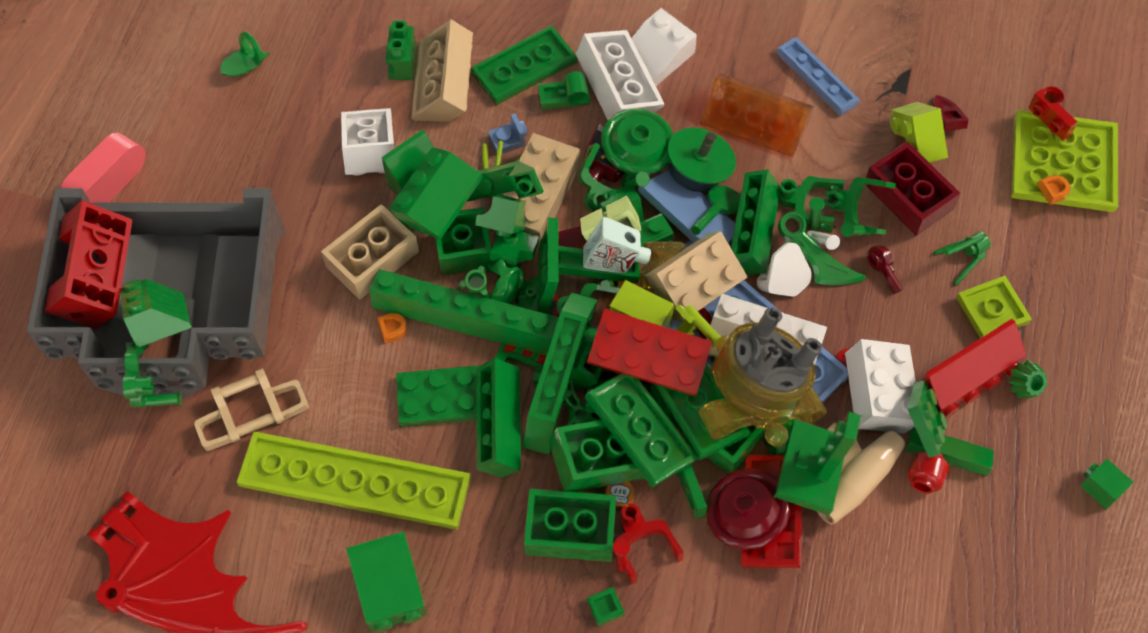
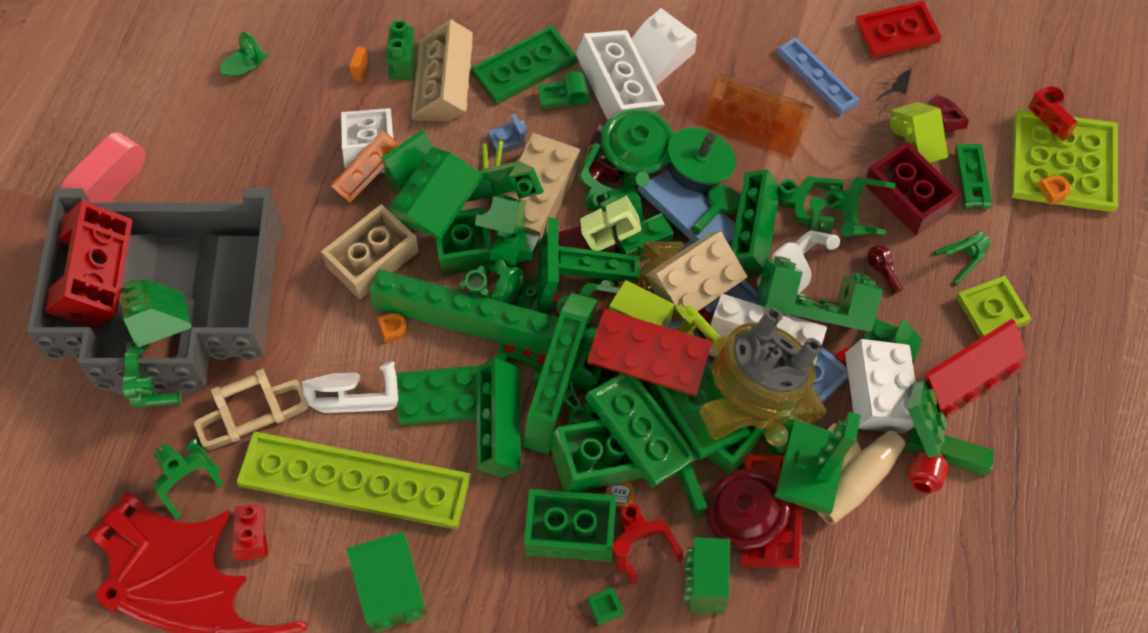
(176, 467): none -> green piece
(249, 533): none -> red plate
(352, 402): none -> white piece
(359, 64): none -> orange tile
(364, 167): none -> orange tile
(614, 247): light aqua torso -> none
(709, 579): none -> green brick
(825, 268): green piece -> none
(854, 307): none -> green plate
(889, 333): none -> green slope
(898, 29): none -> red plate
(973, 176): none -> green plate
(1028, 380): green piece -> none
(1105, 483): green brick -> none

